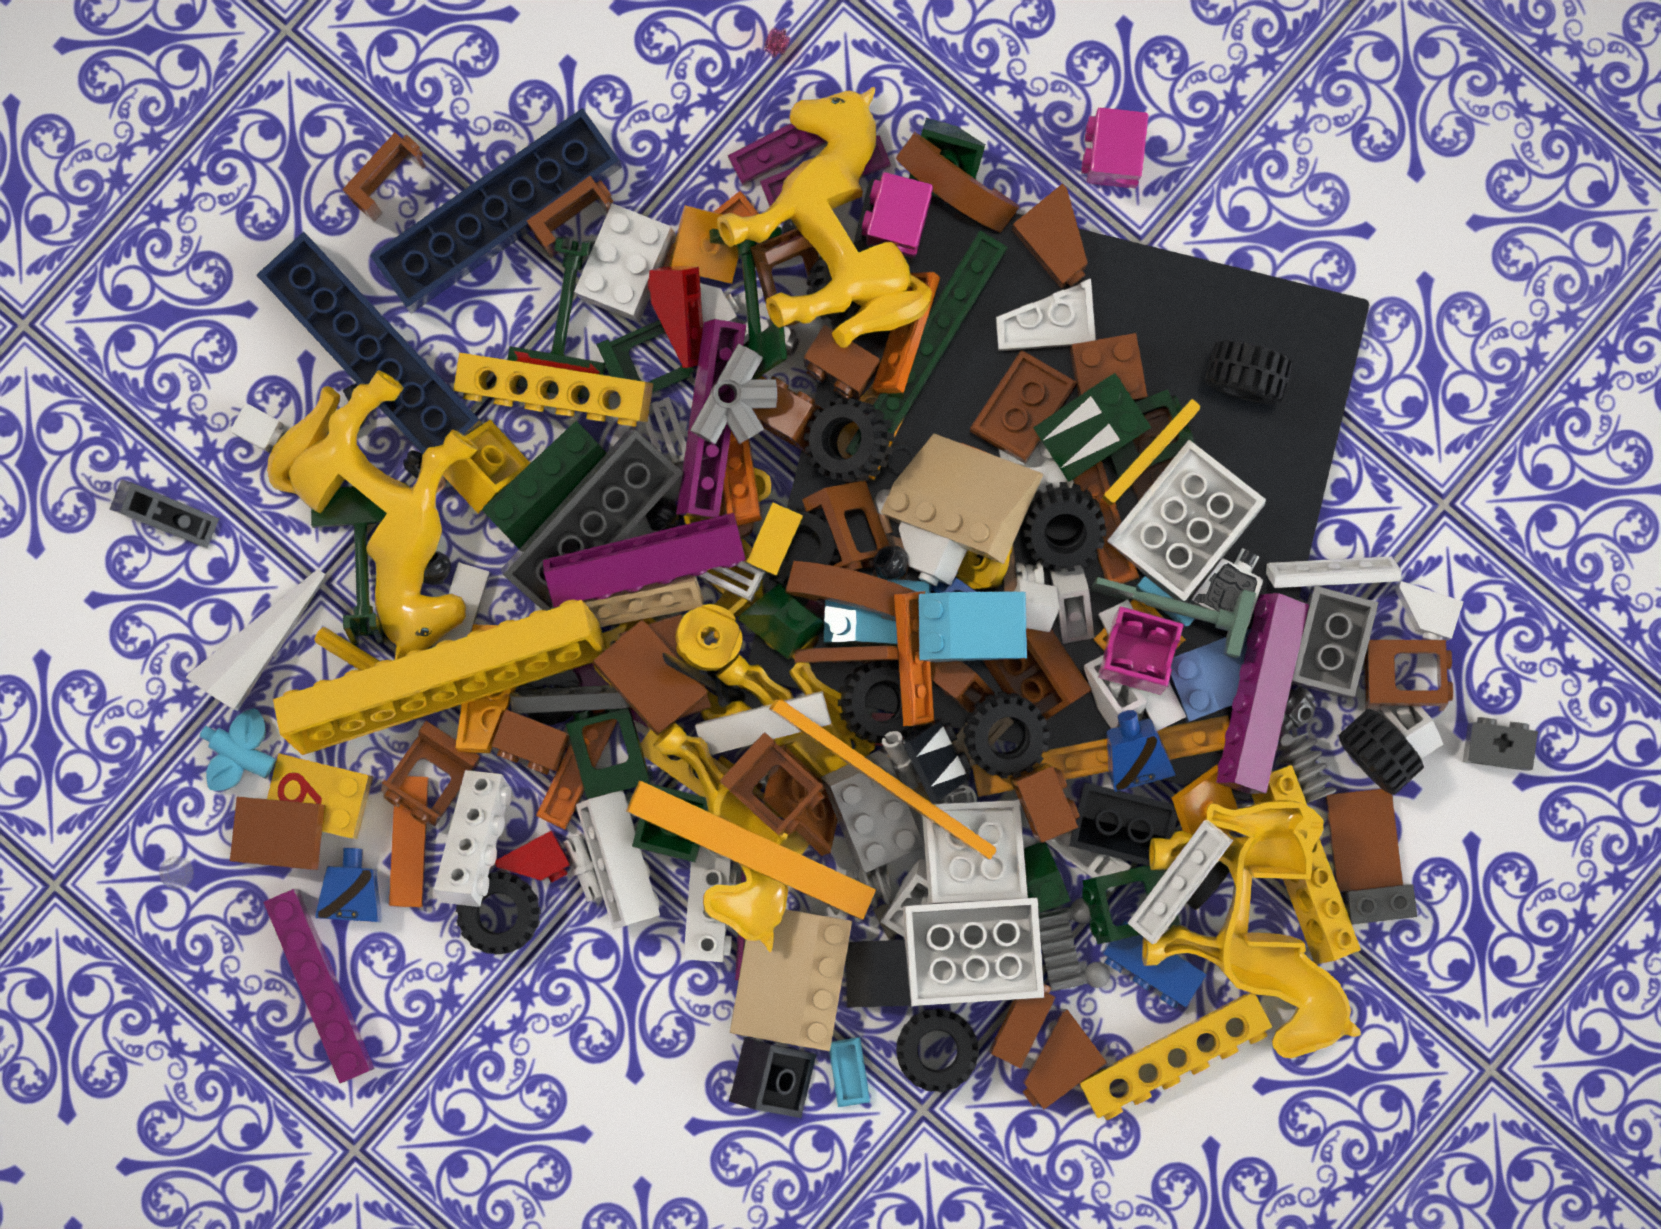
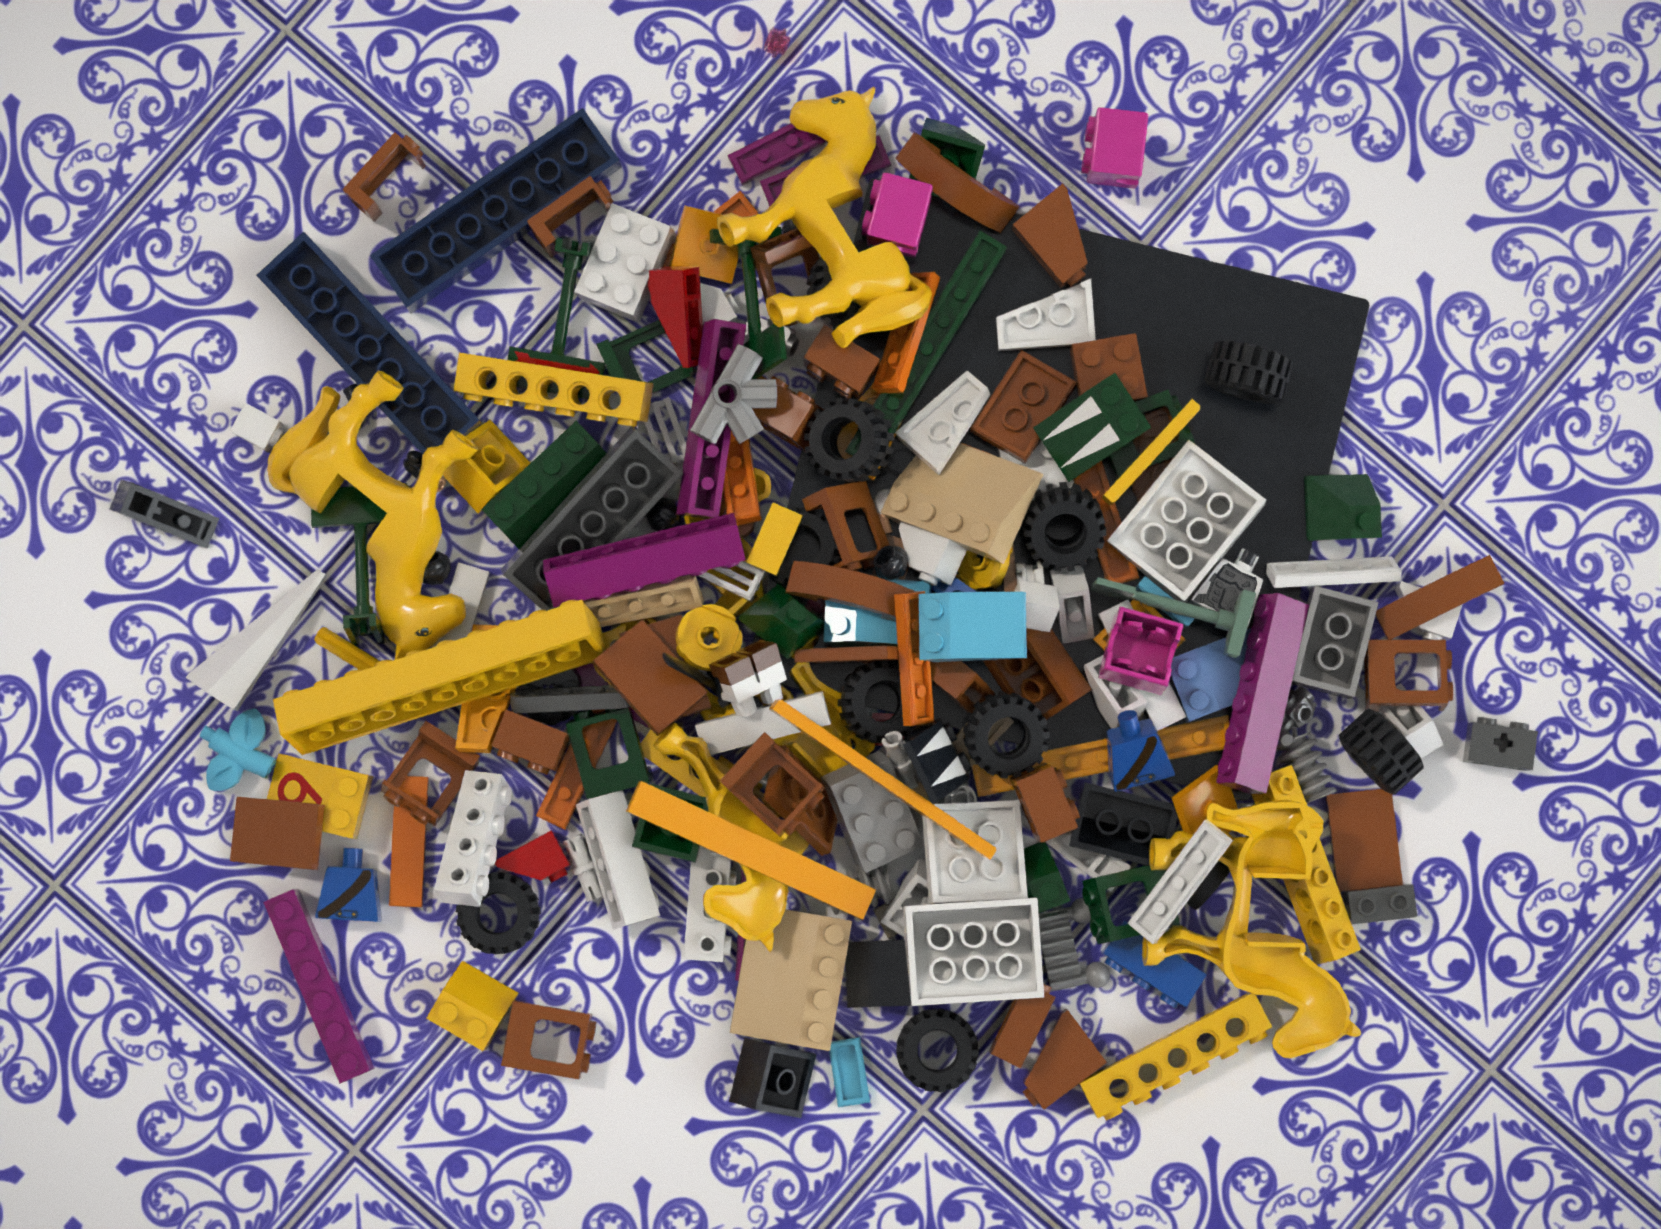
(176, 872): clear tile -> none
(472, 1006): none -> yellow slope
(521, 1032): none -> dark orange window
(748, 673): none -> hips
(944, 421): none -> white wing
(1341, 508): none -> dark green slope
(1439, 597): none -> dark orange slope

